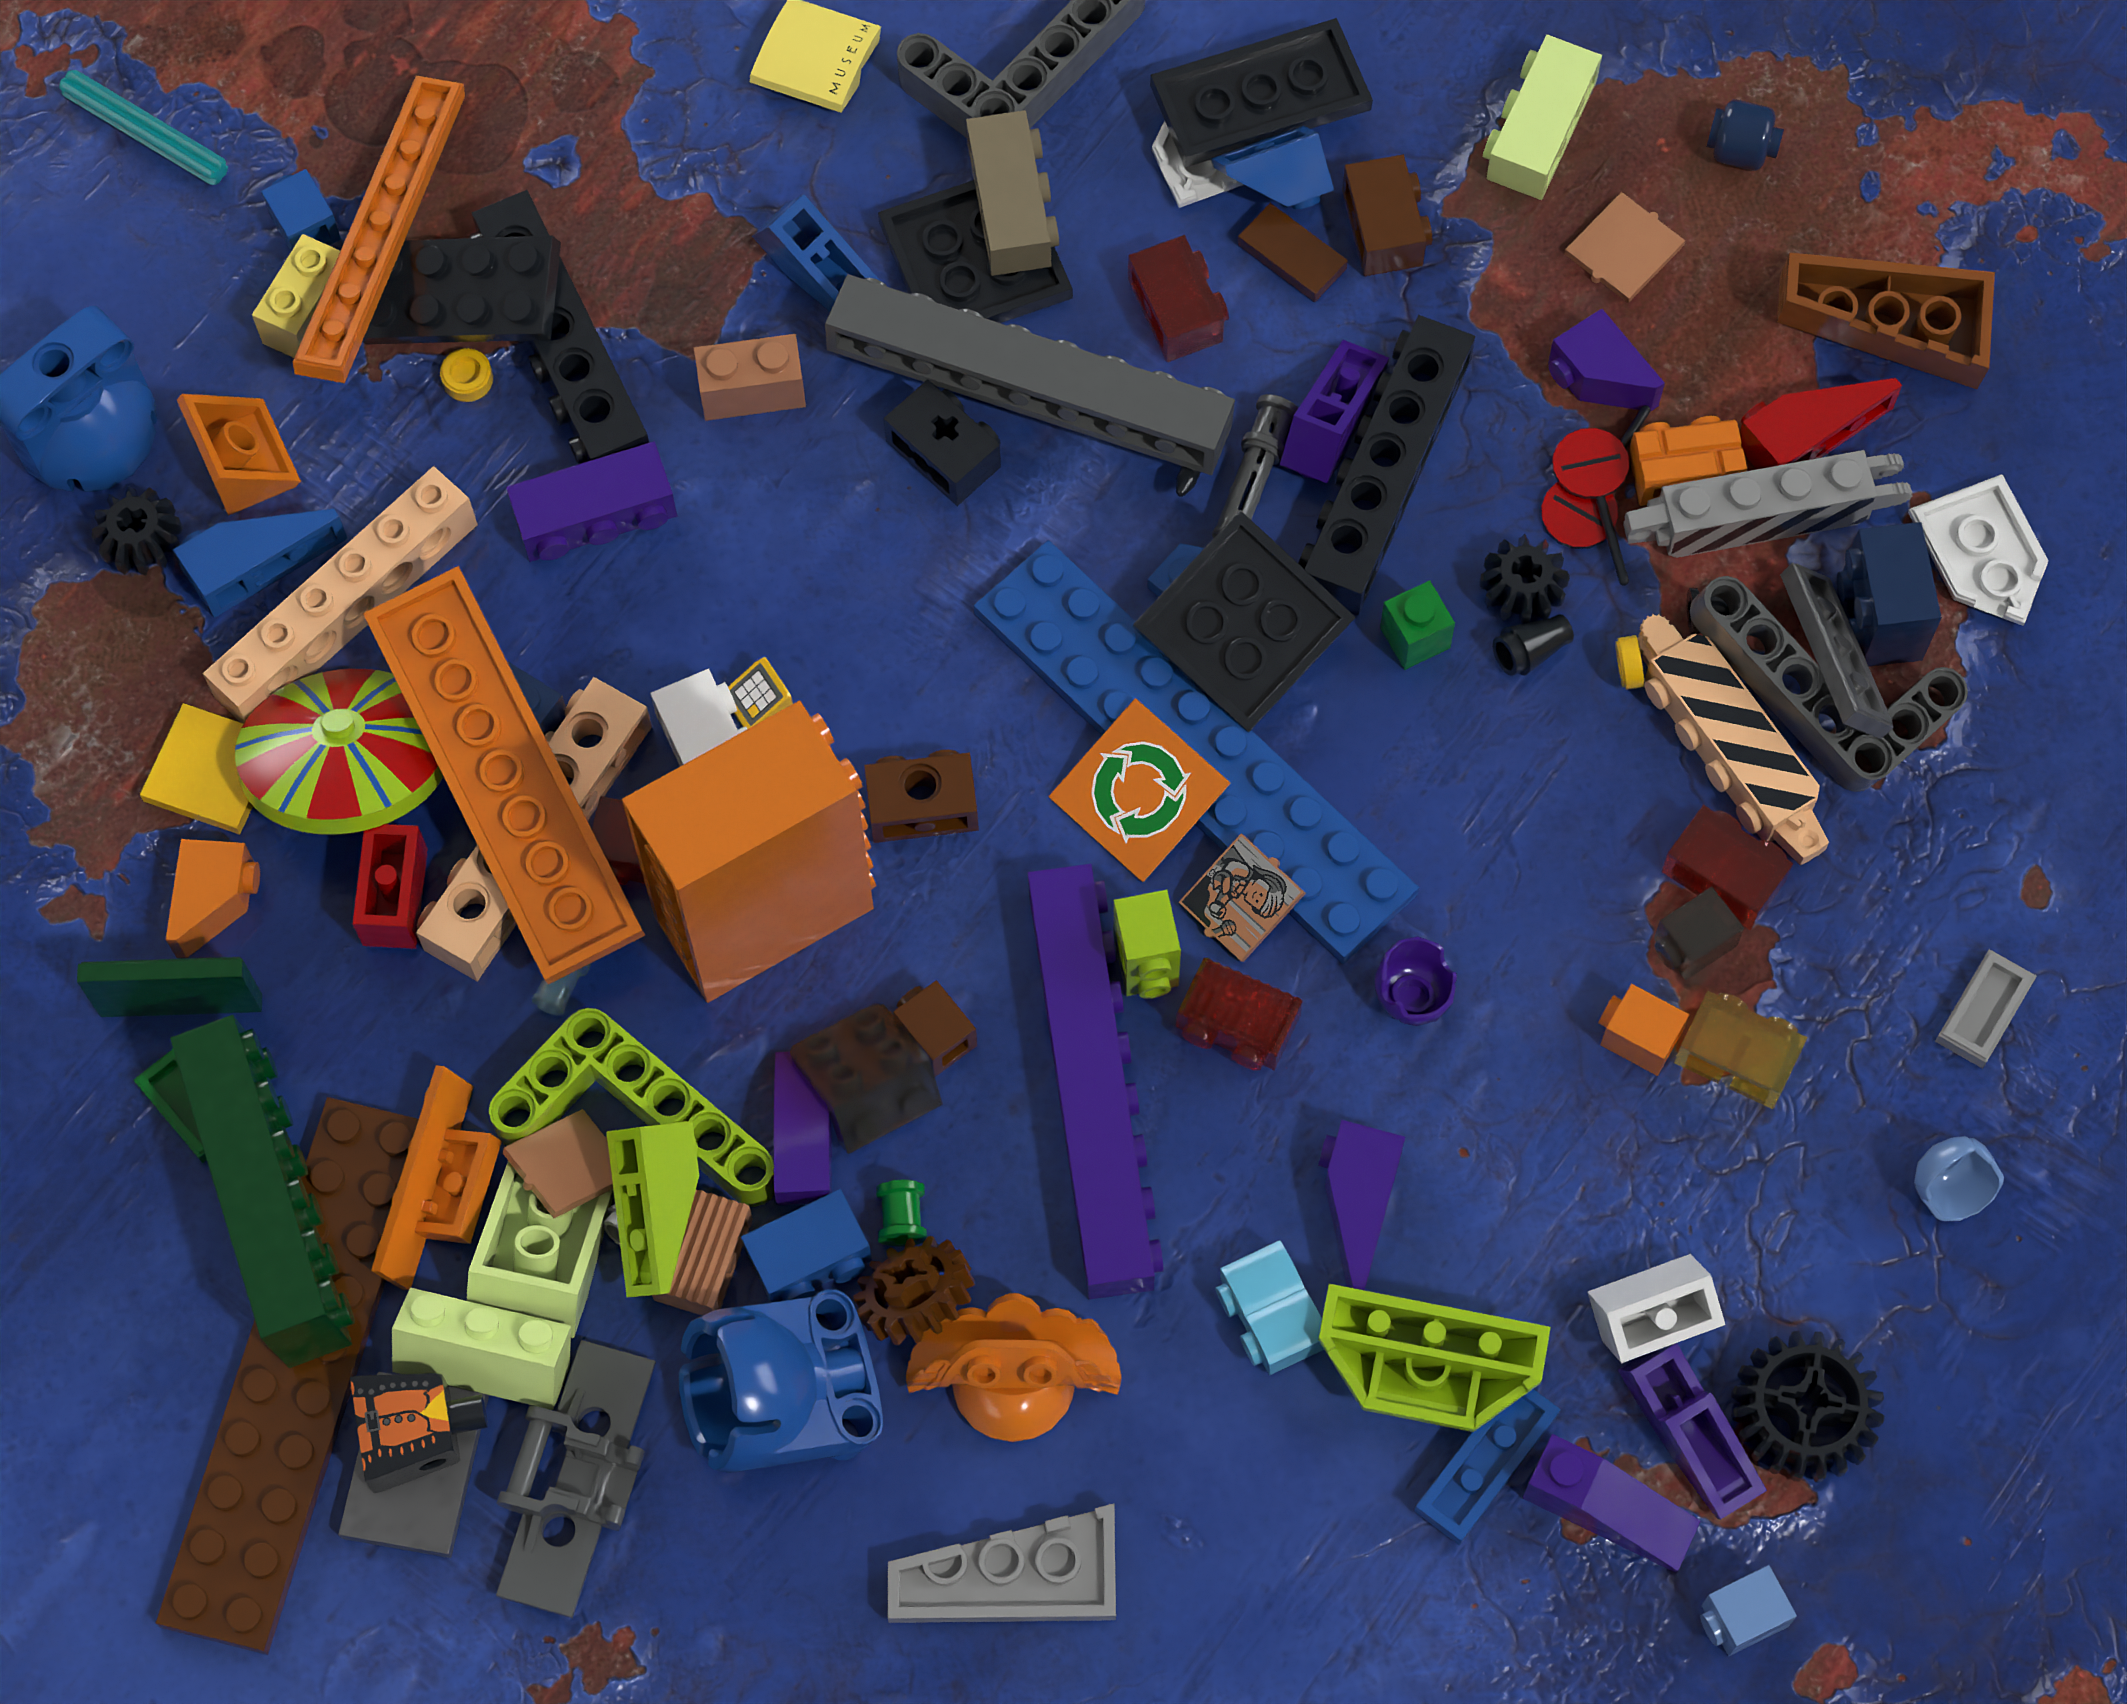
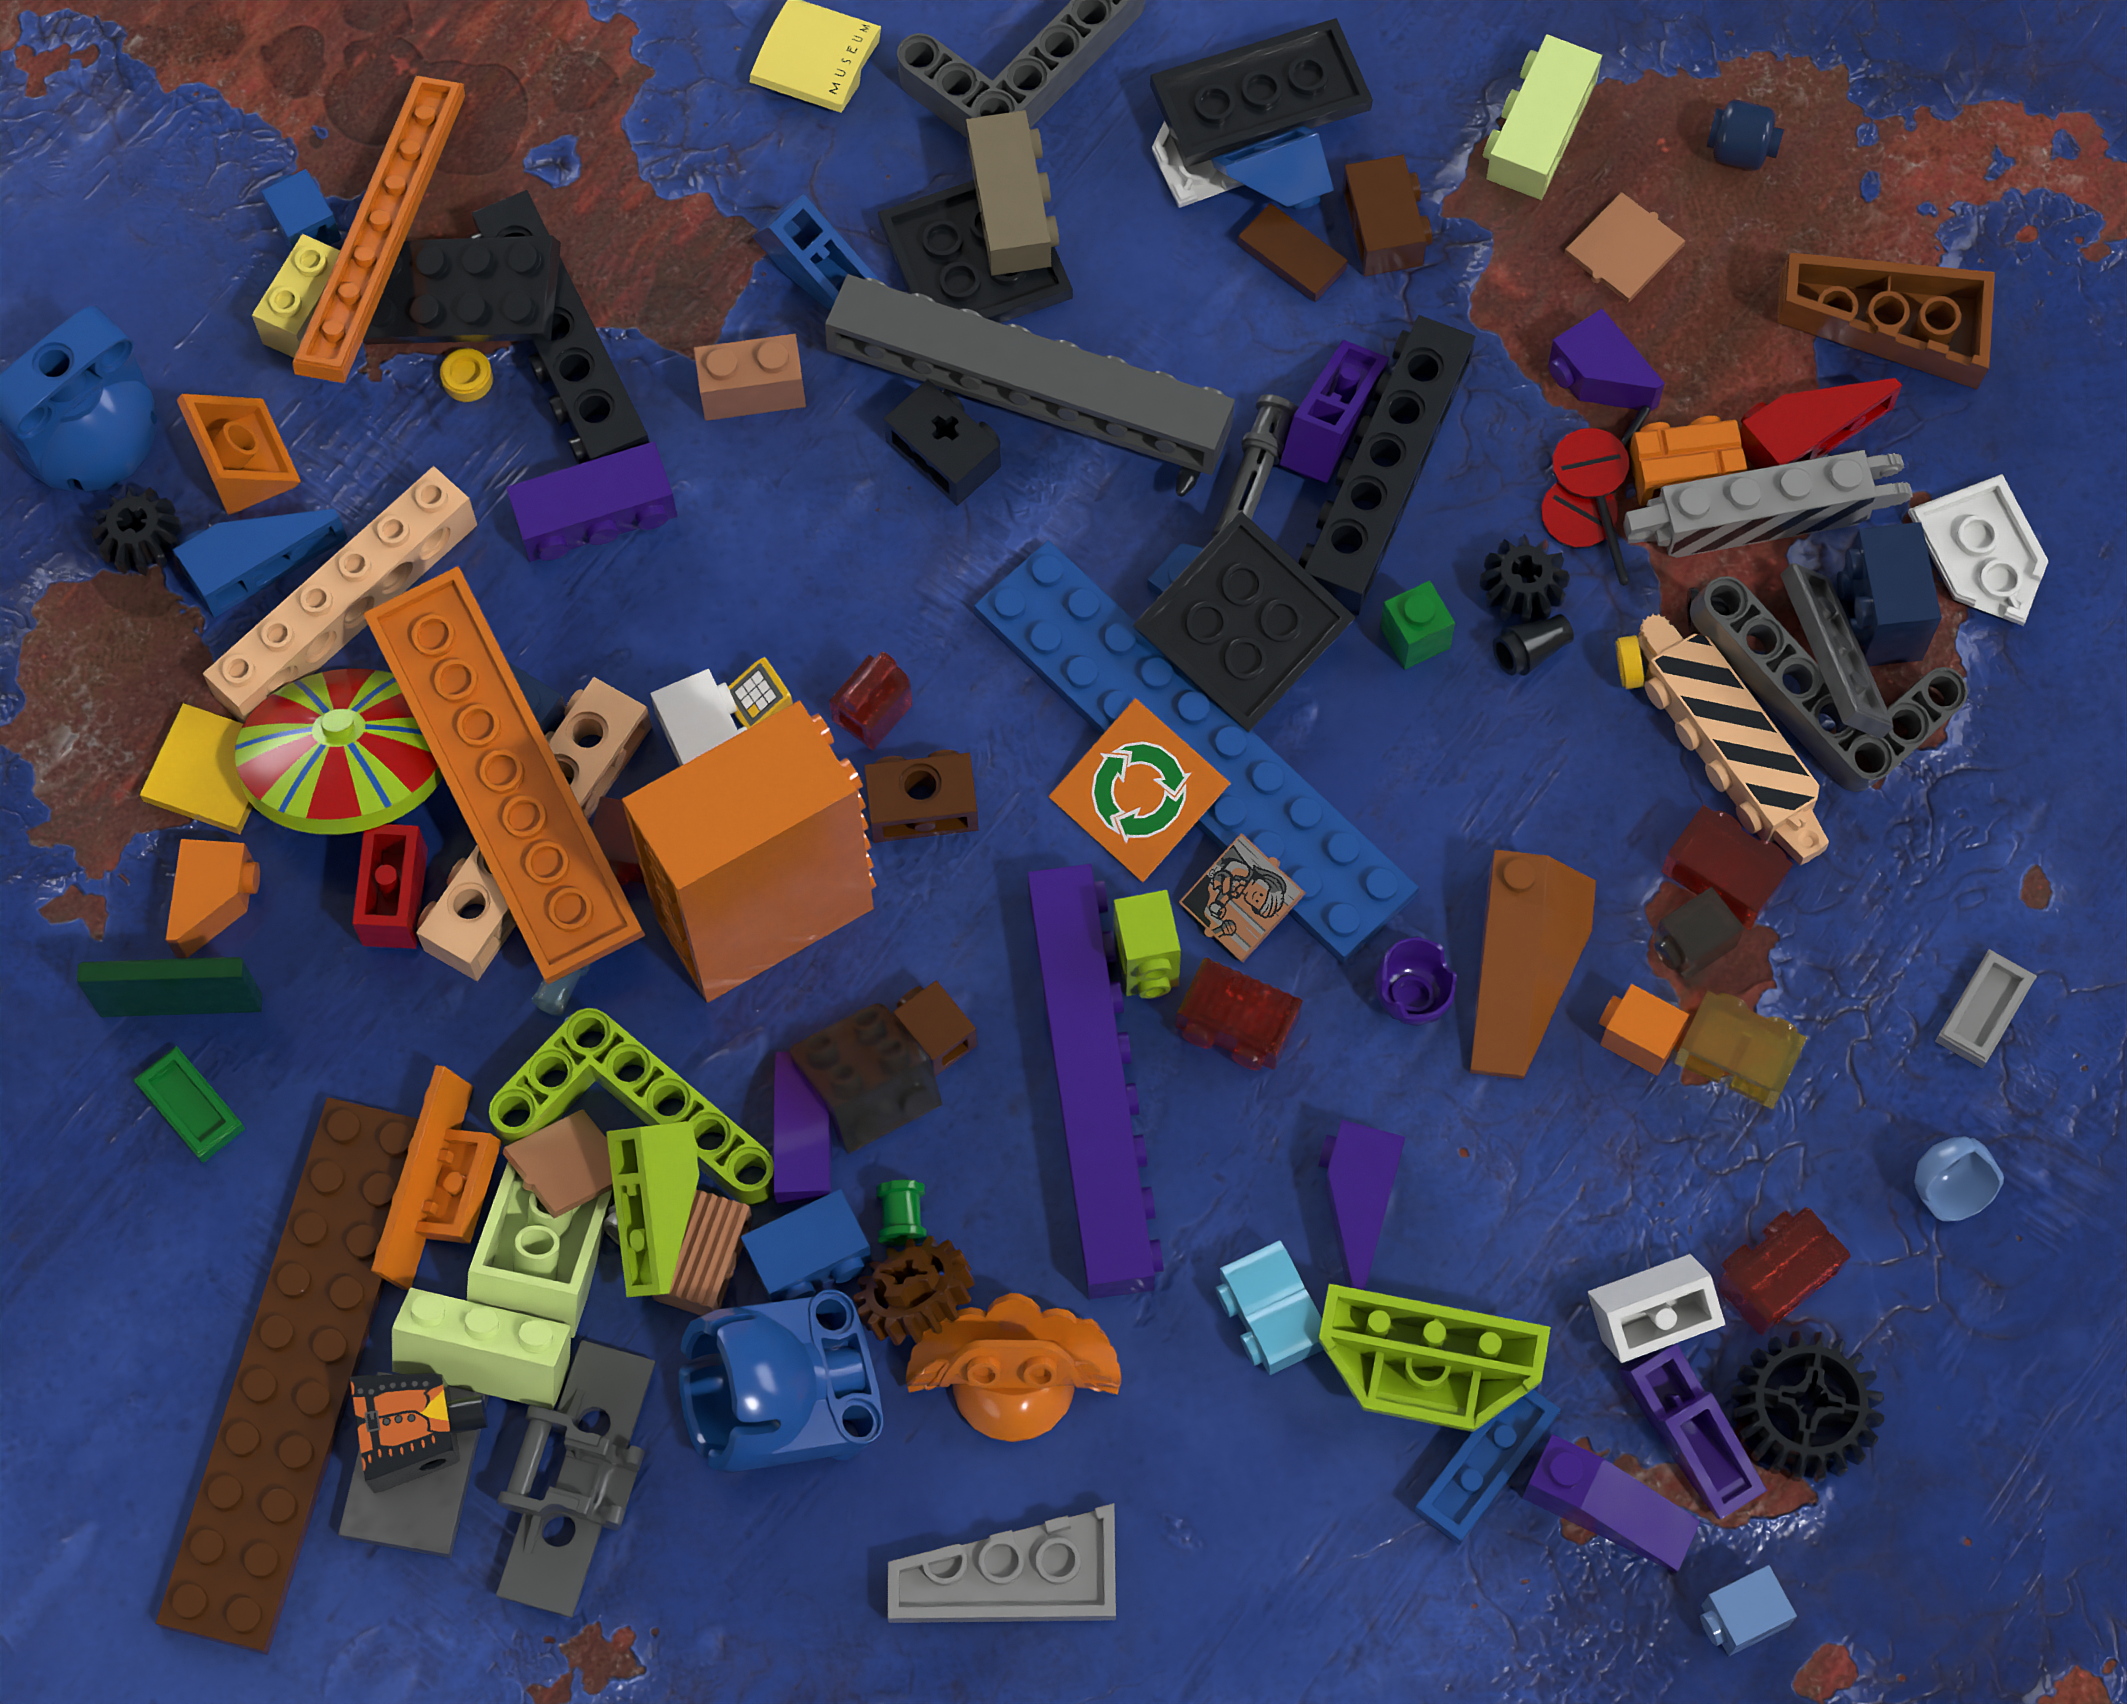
(143, 127): teal axle -> none
(263, 1192): dark green brick -> none
(872, 700): none -> clear red brick
(1177, 298): clear red brick -> none
(1530, 945): none -> dark orange wedge
(1782, 1269): none -> clear red brick

